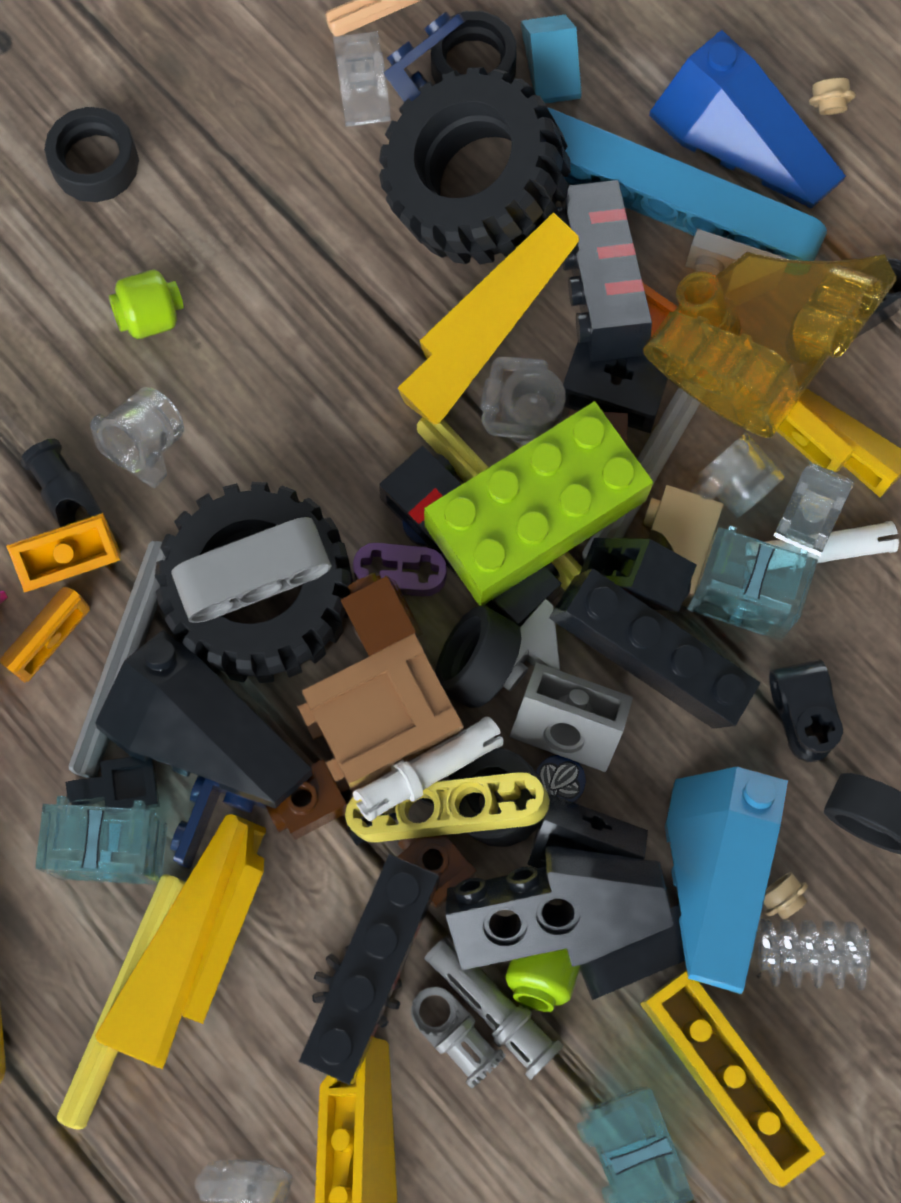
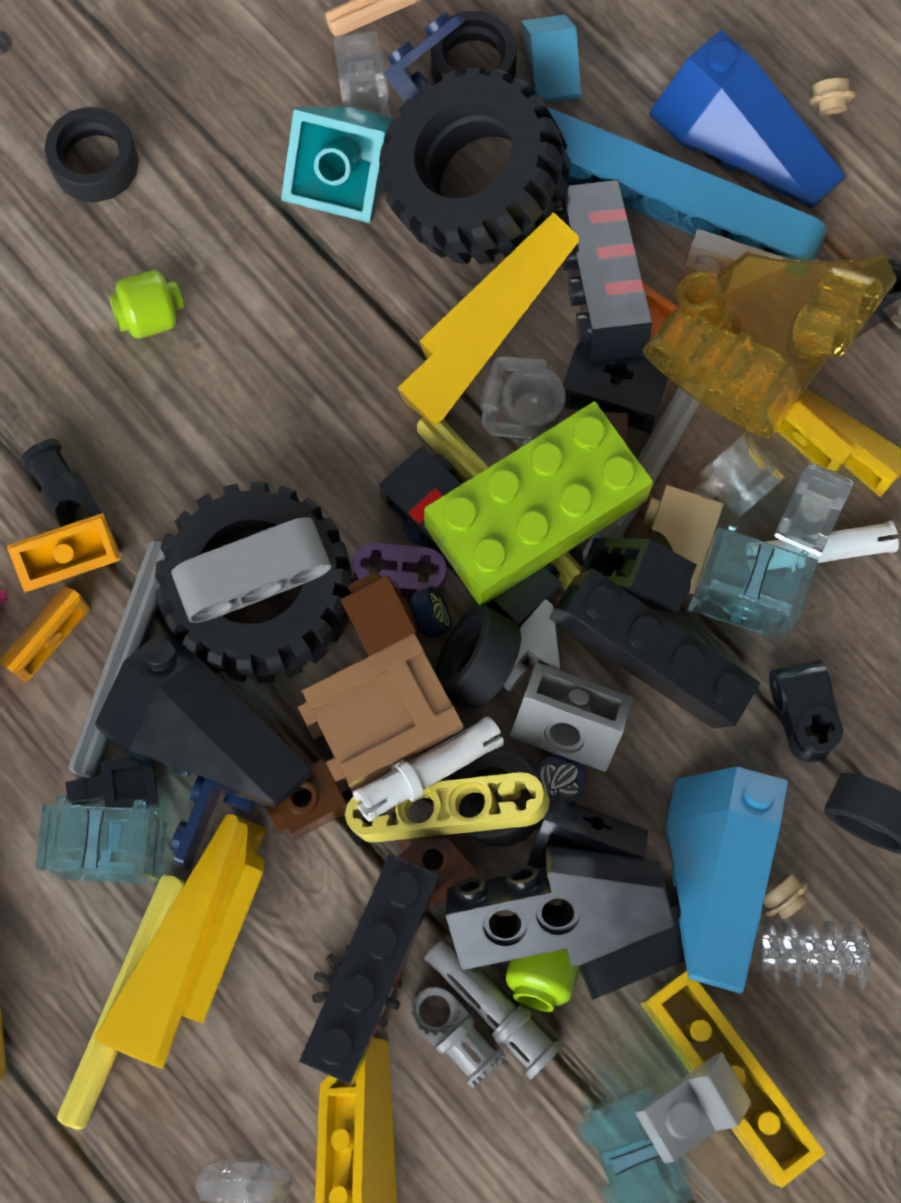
(139, 434): clear piece -> none
(335, 160): none -> teal slope
(431, 612): none -> dark blue tile
(694, 1109): none -> light grey slope

